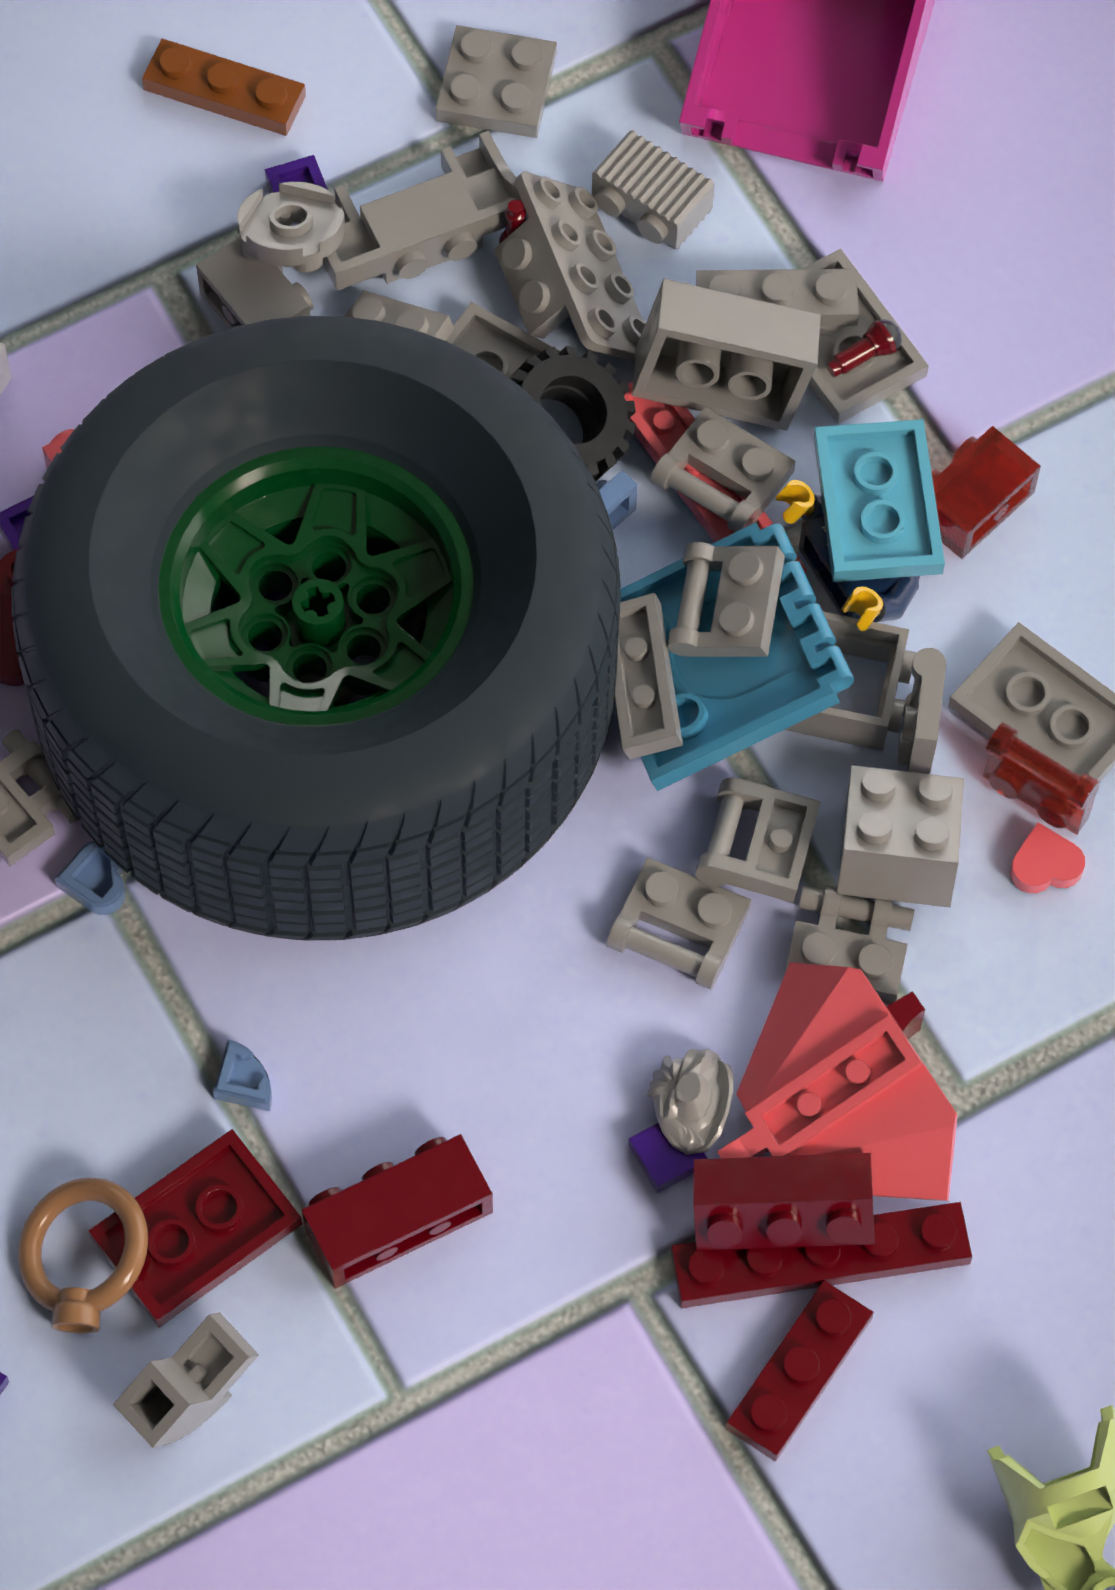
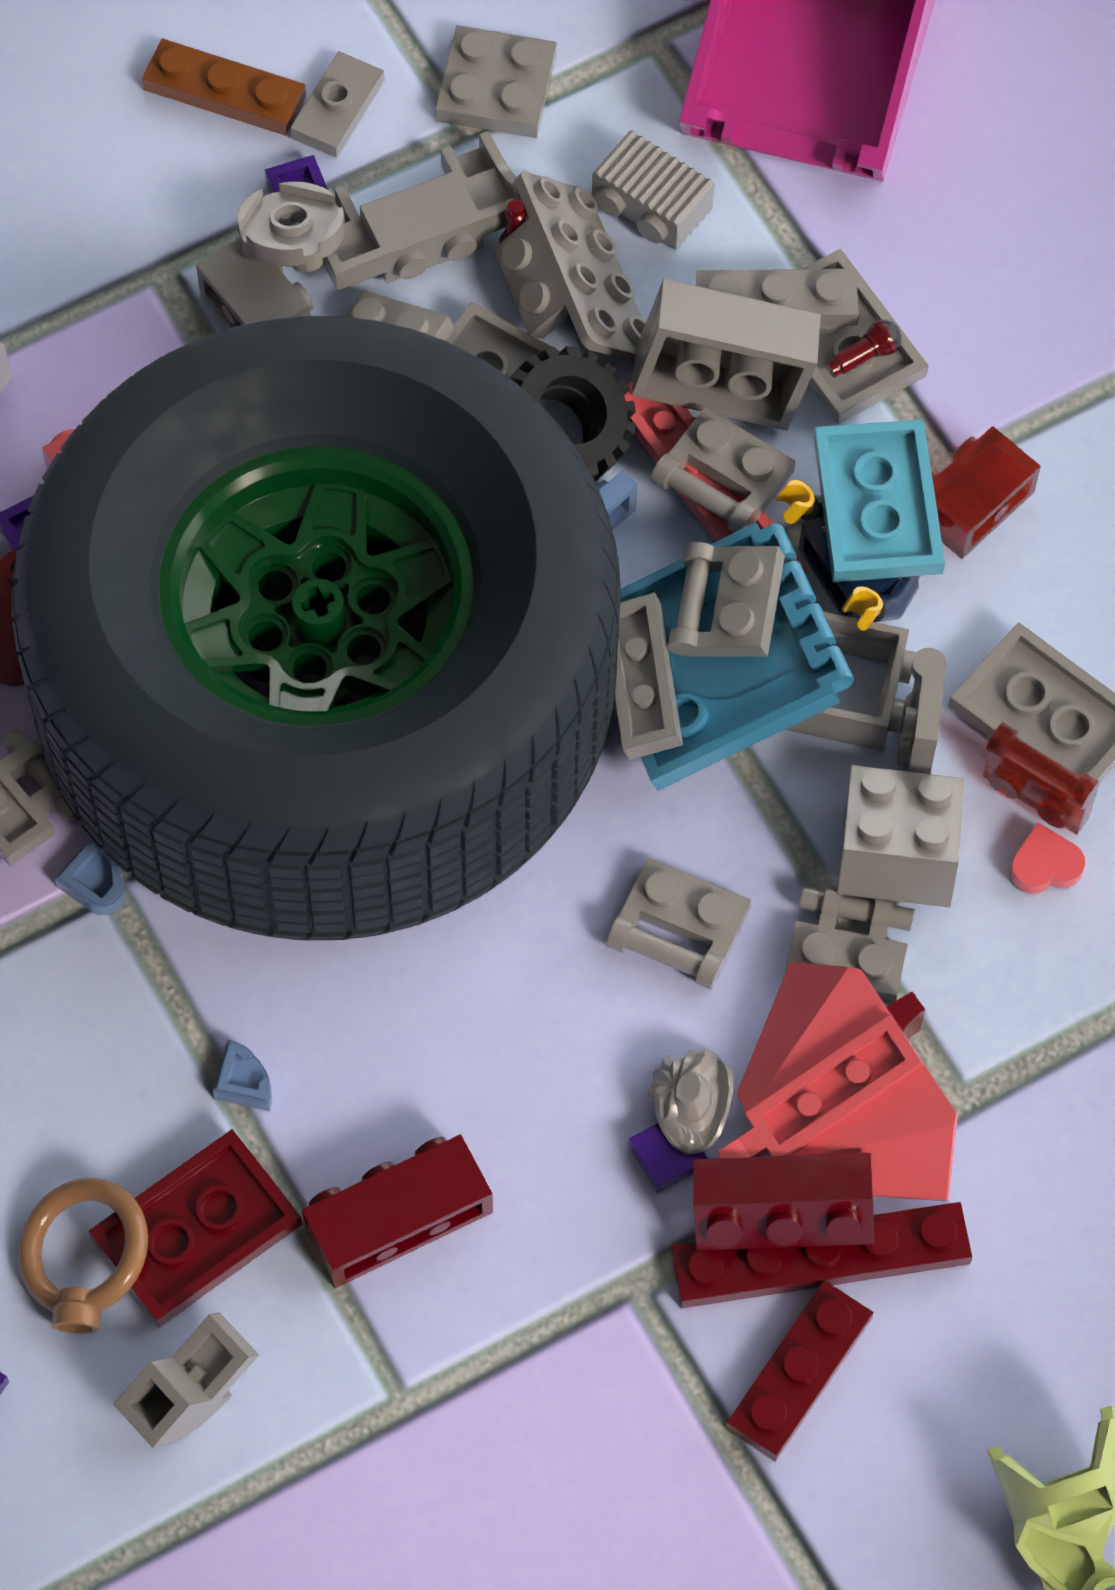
(337, 104): none -> light grey plate
(777, 843): light grey plate -> none

